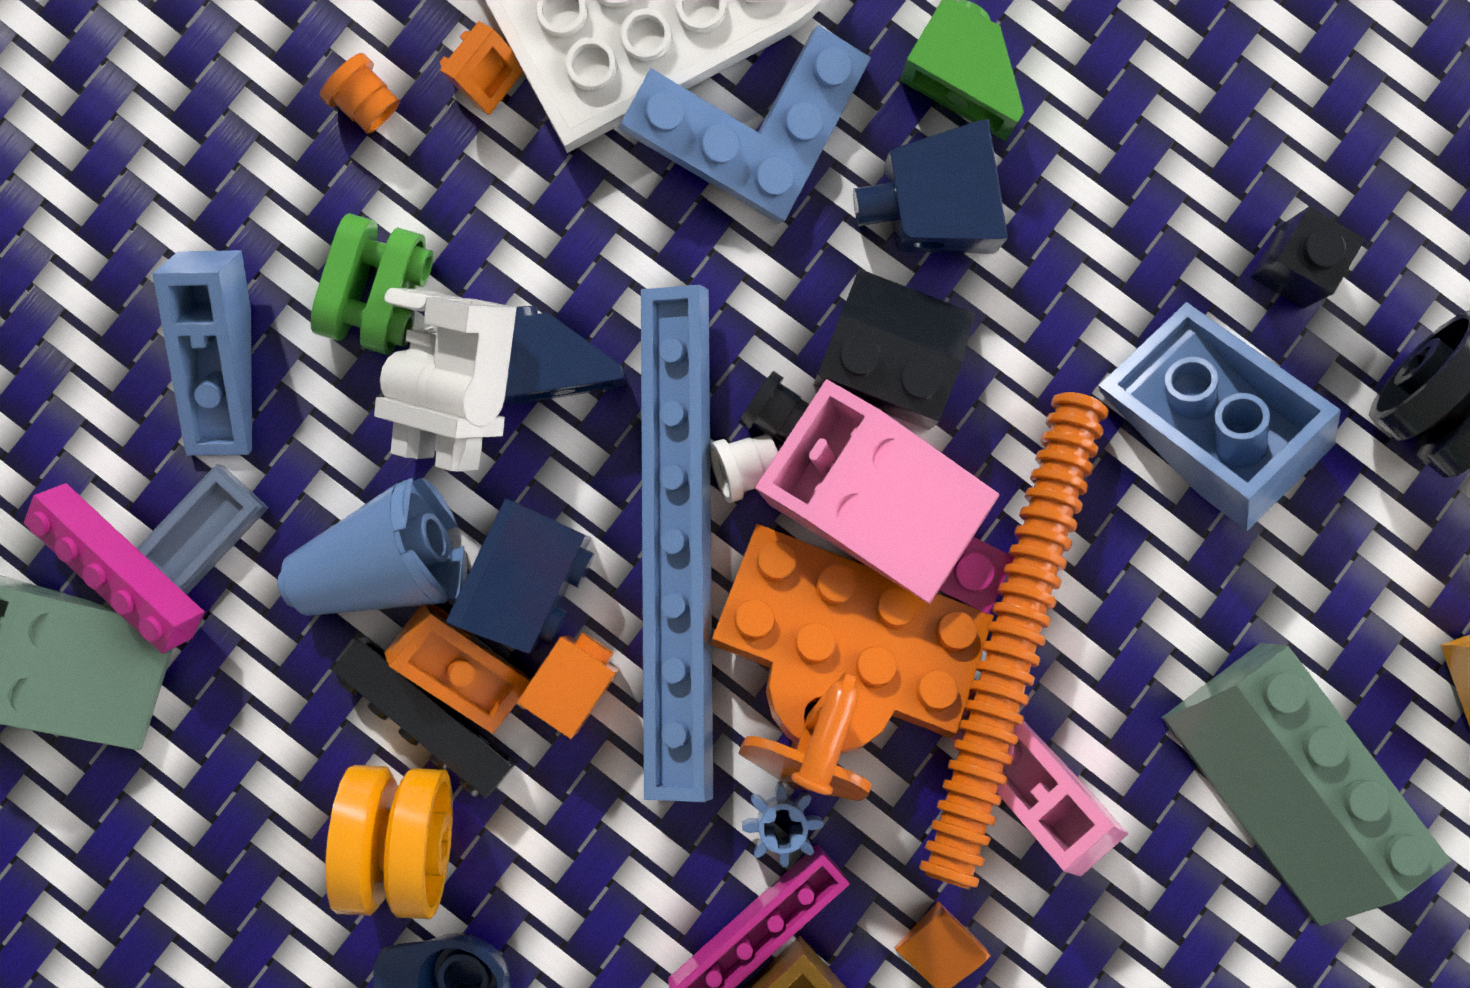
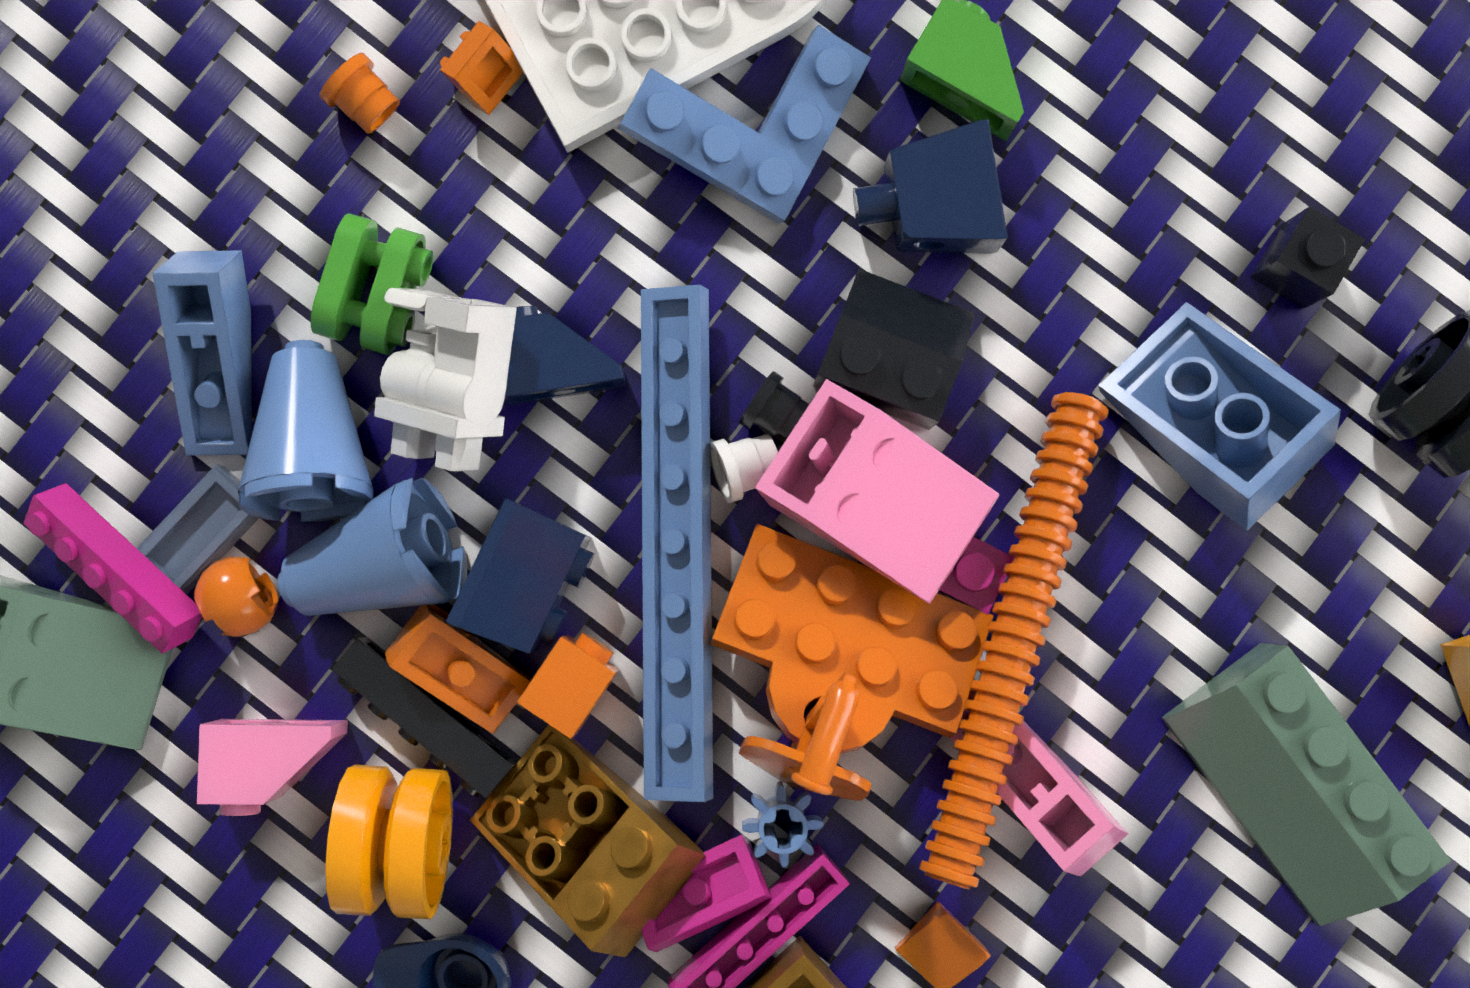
(236, 596): none -> orange piece
(259, 759): none -> bright pink slope
(304, 441): none -> medium blue cone
(587, 842): none -> pearl gold slope
(720, 888): none -> dark pink plate

